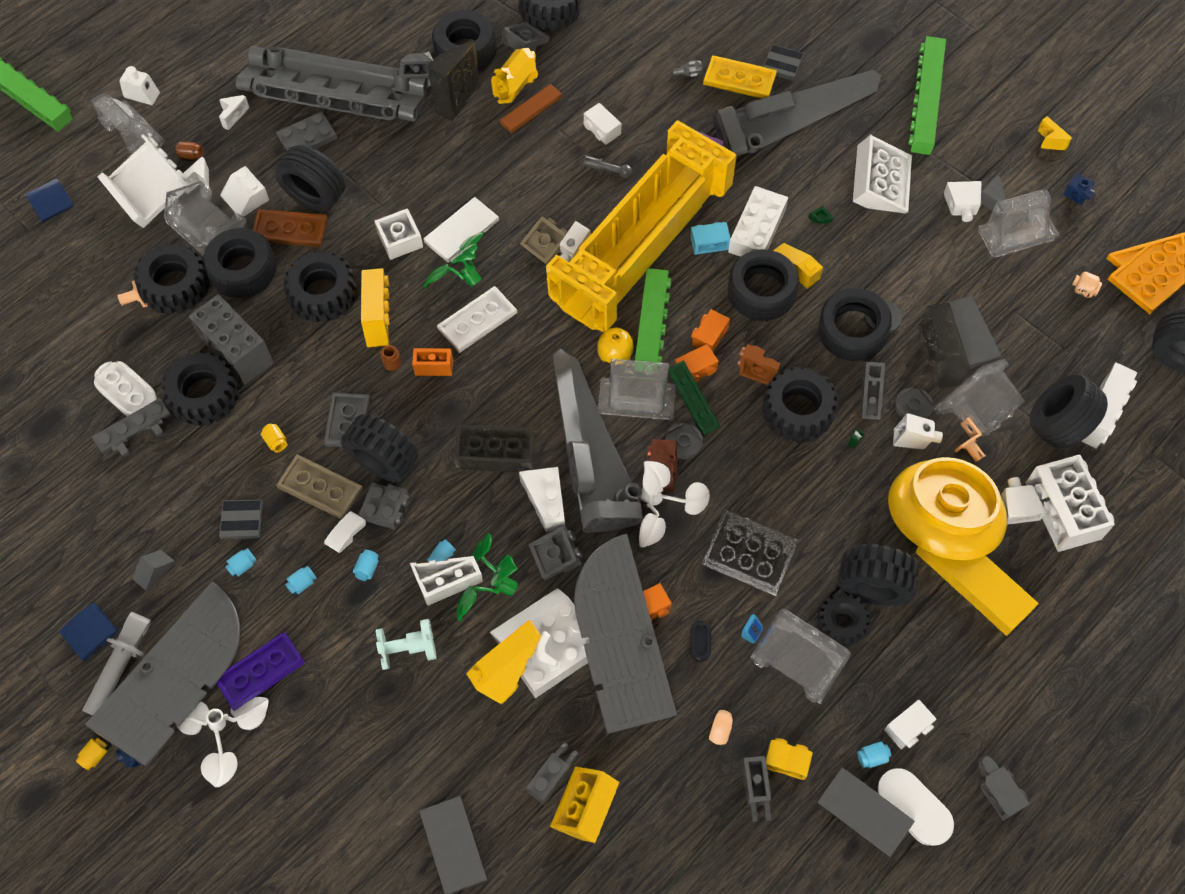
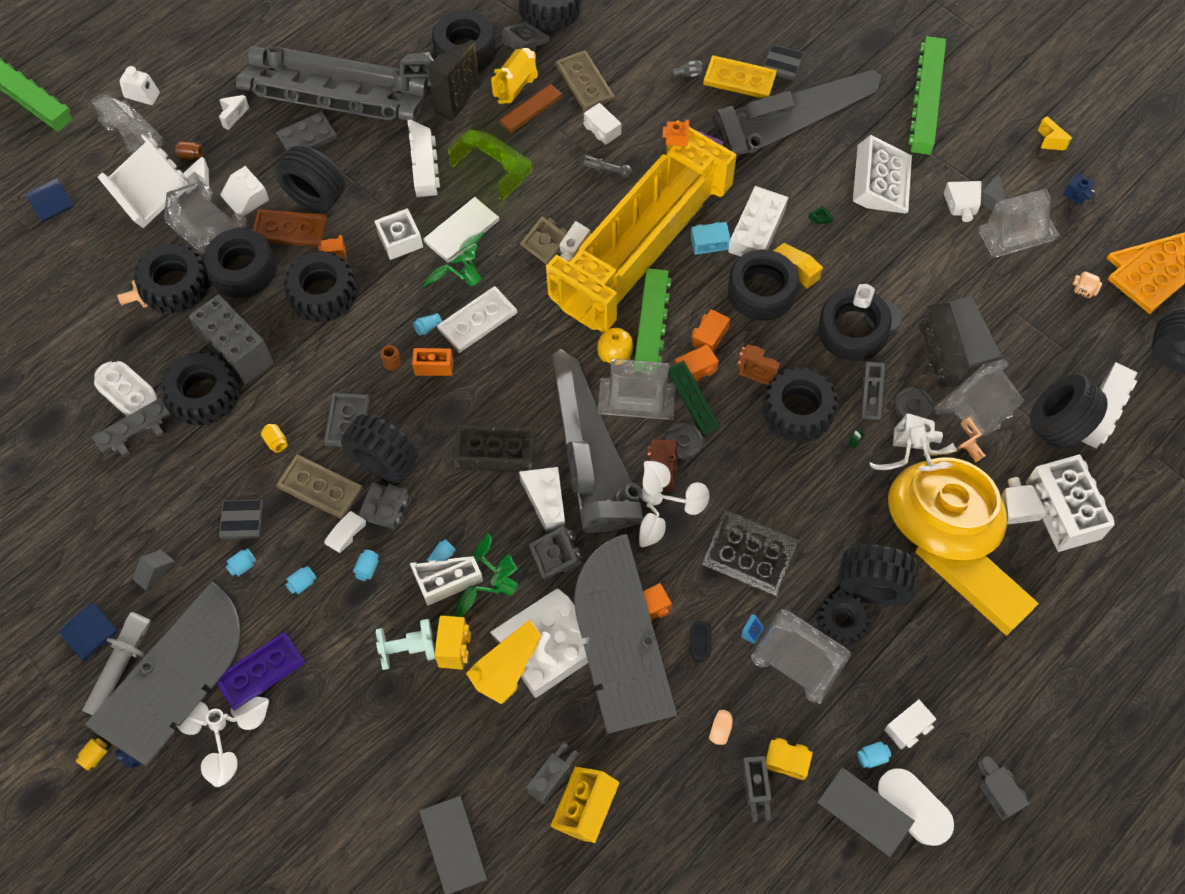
(334, 245): none -> orange brick
(375, 307): yellow wedge -> none
(423, 160): none -> white wedge
(426, 324): none -> medium azure cone
(452, 642): none -> yellow brick
(513, 162): none -> clear neon green windscreen
(585, 80): none -> dark tan tile
(676, 133): none -> orange brick
(863, 296): none -> white hair
(919, 439): none -> white plant

